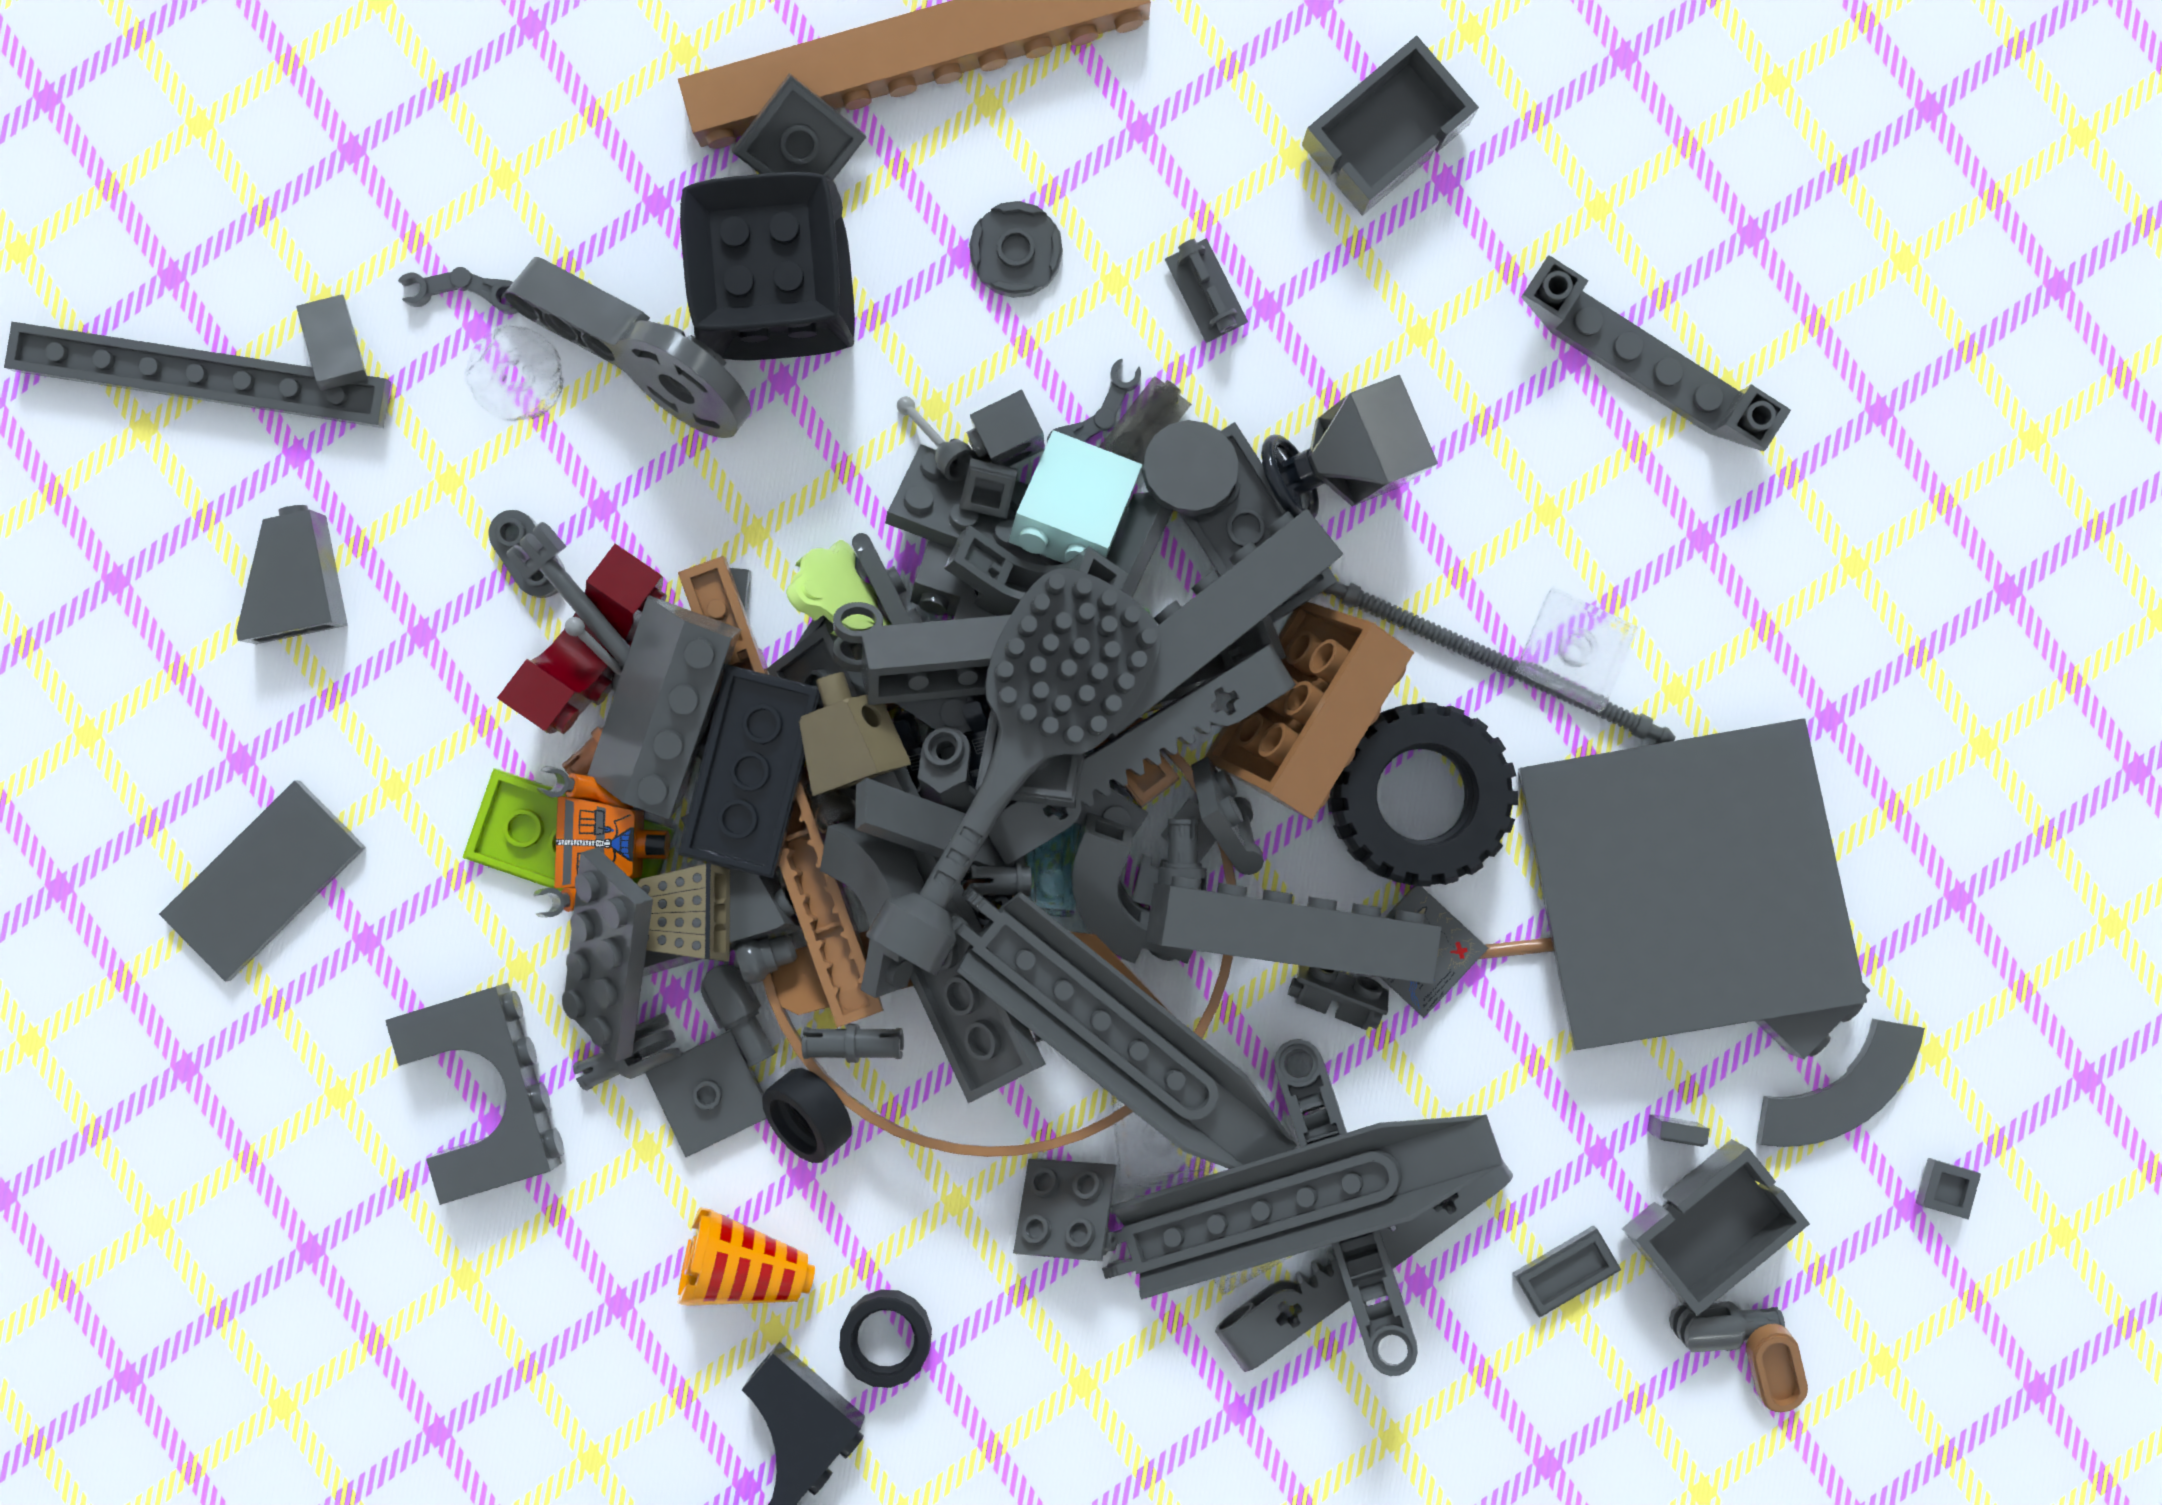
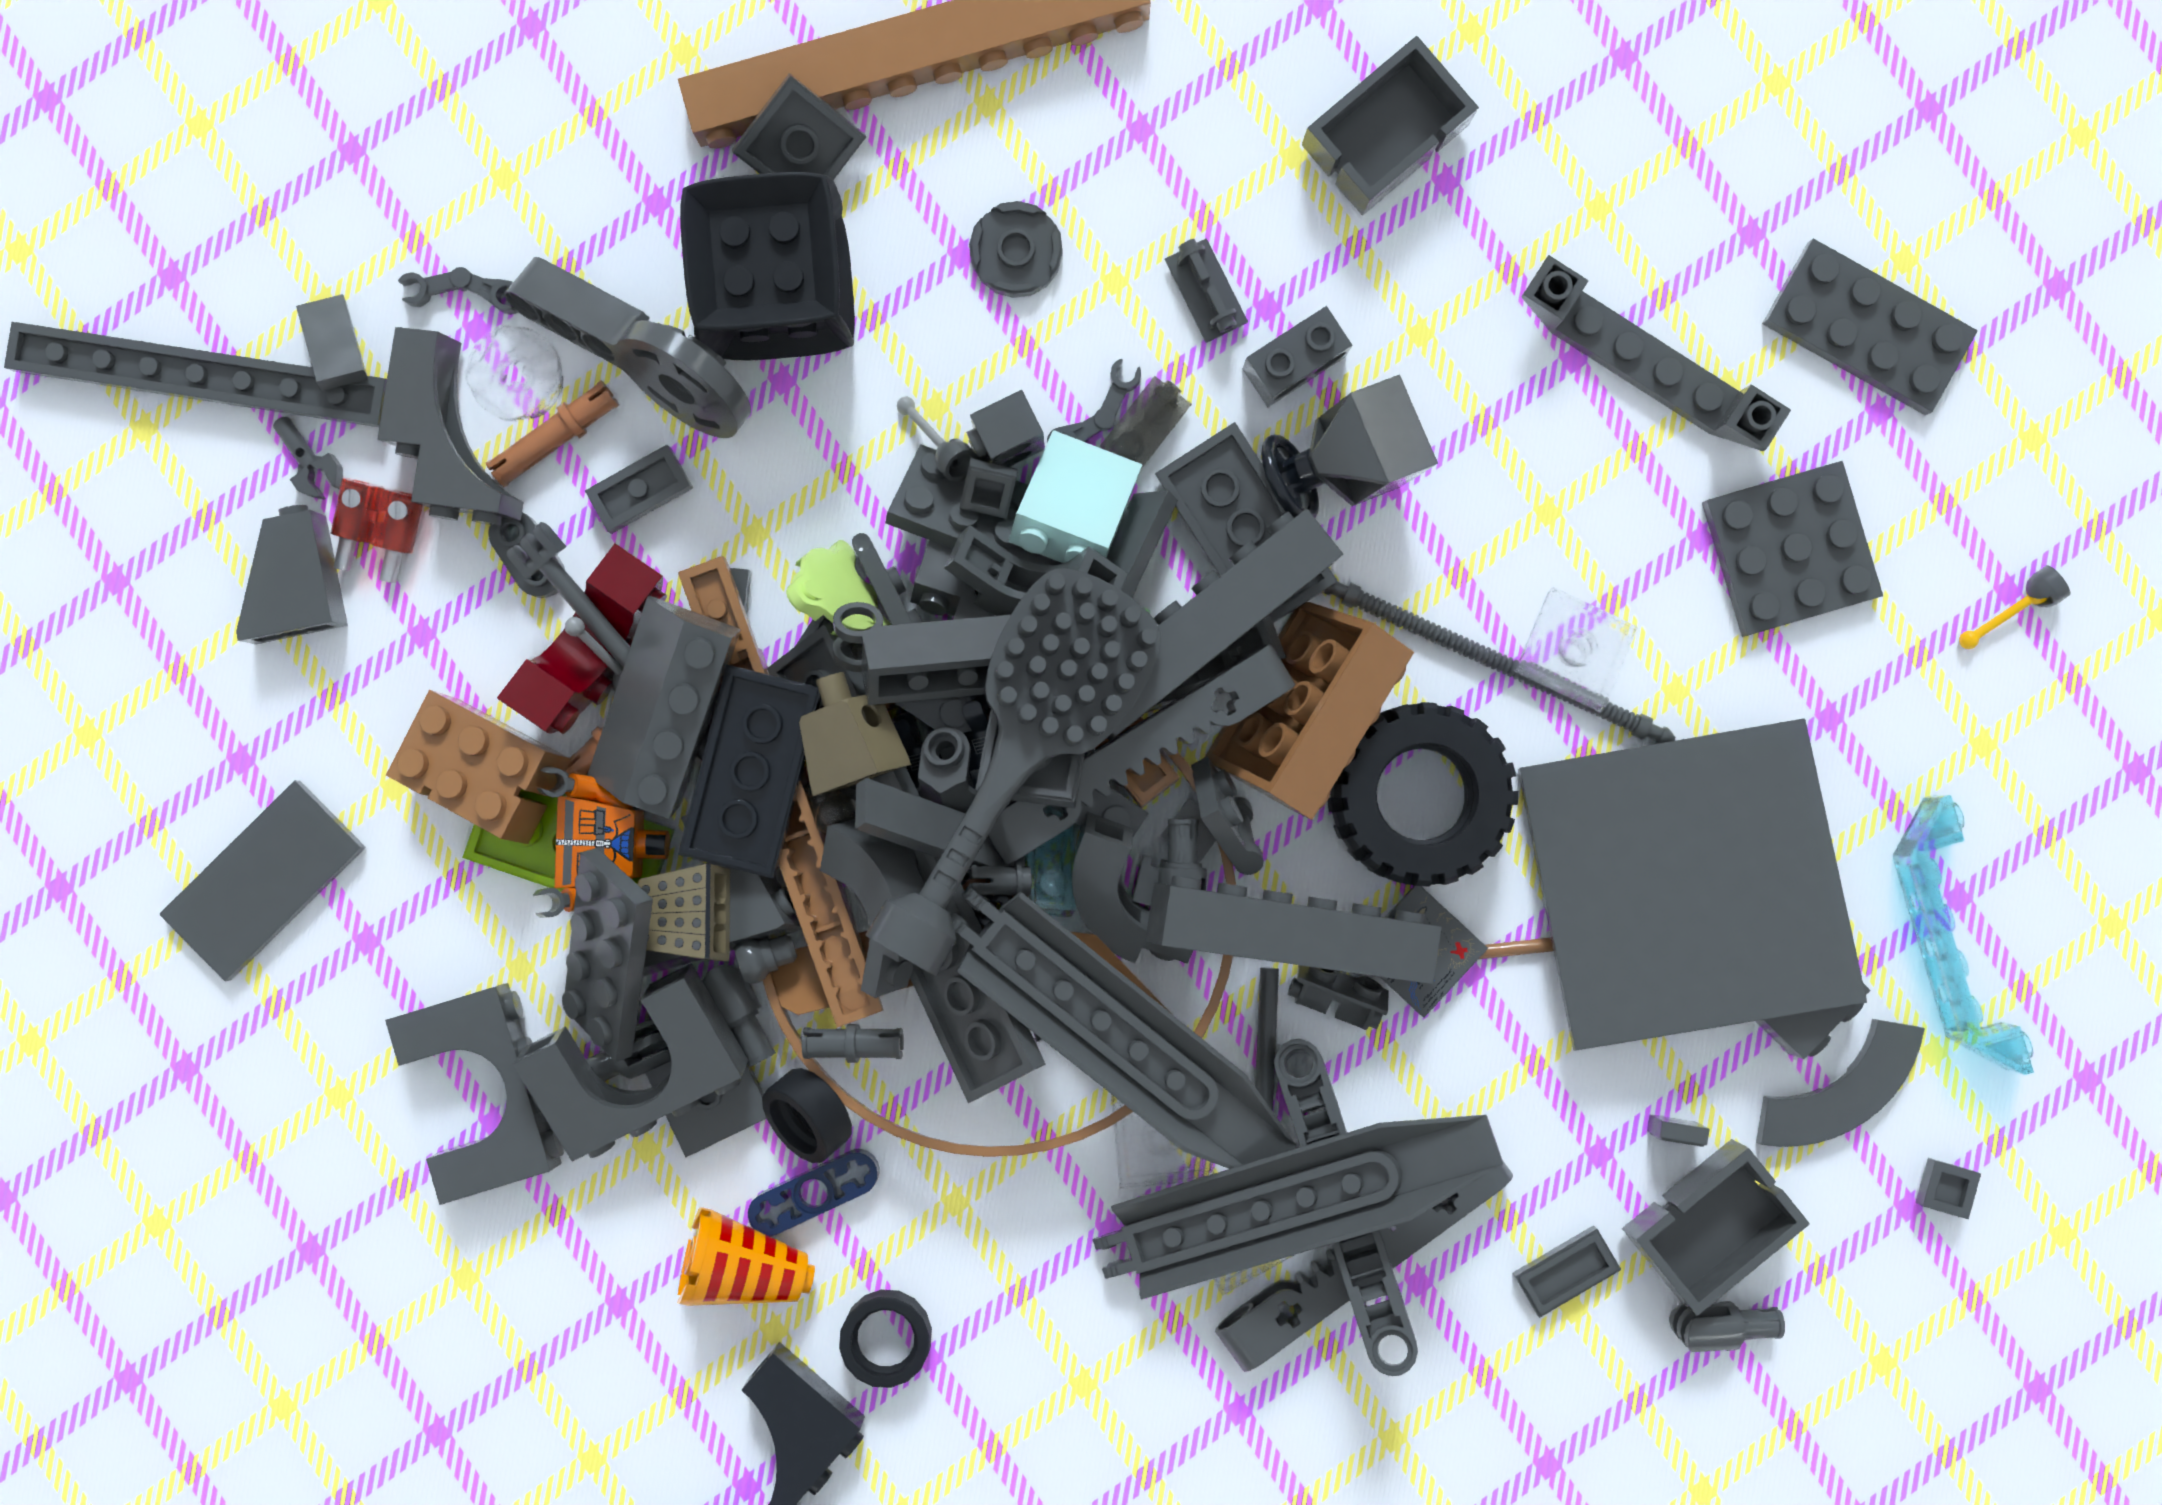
(307, 460): none -> dark grey bar
(377, 517): none -> clear red piece
(425, 424): none -> dark grey arch
(476, 766): none -> medium nougat piece
(567, 423): none -> nougat pin
(592, 1113): none -> dark grey arch
(639, 489): none -> dark grey plate
(776, 1194): none -> dark blue beam
(1066, 1210): dark grey hinge -> none
(1190, 467): dark grey tile -> none
(1267, 1033): none -> dark grey bar
(1297, 356): none -> dark grey brick
(1777, 1368): medium nougat tile -> none
(1792, 548): none -> dark grey plate
(1869, 327): none -> dark grey plate
(1937, 825): none -> clear light blue slope
(2042, 589): none -> hinge

